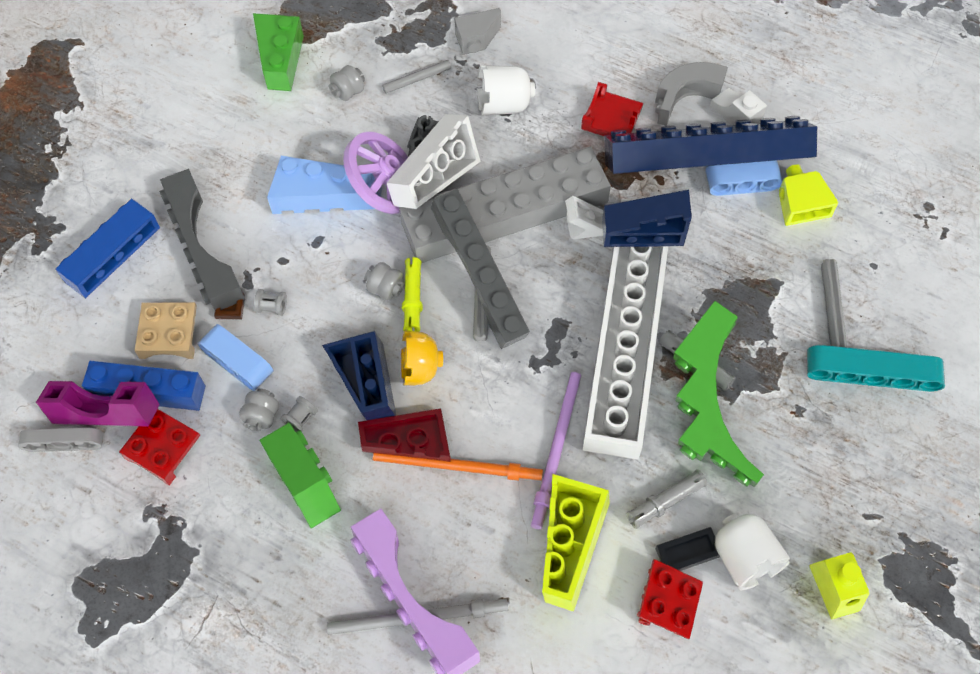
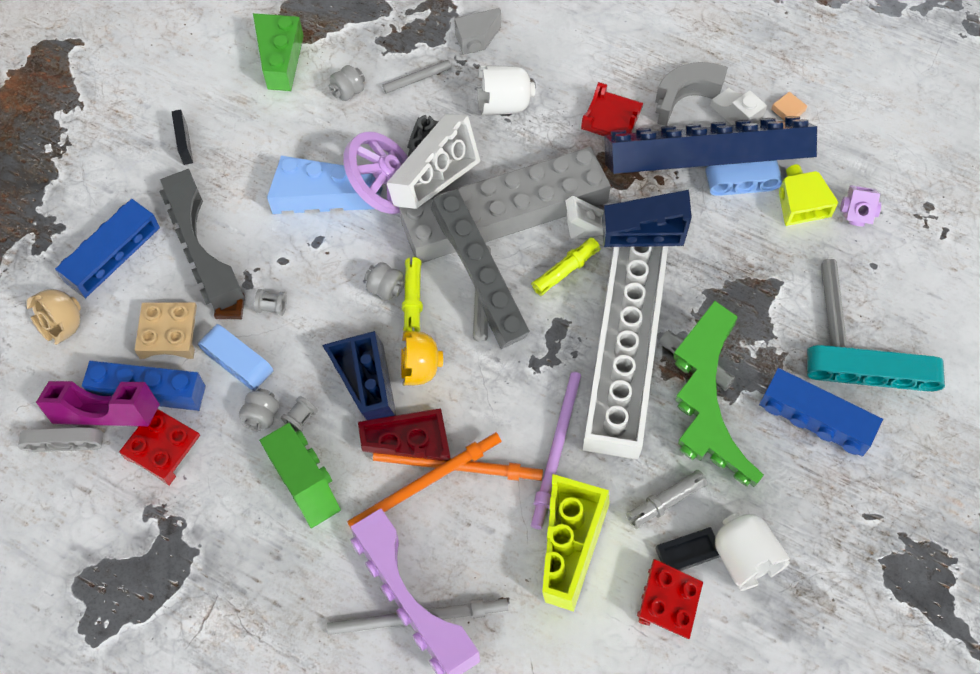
(55, 314): none -> tan cylinder
(182, 137): none -> black tile
(473, 452): none -> orange bar
(573, 260): none -> neon yellow pin
(789, 106): none -> light nougat tile
(821, 412): none -> blue brick
(839, 583): neon yellow torso -> none
(858, 197): none -> lavender brick

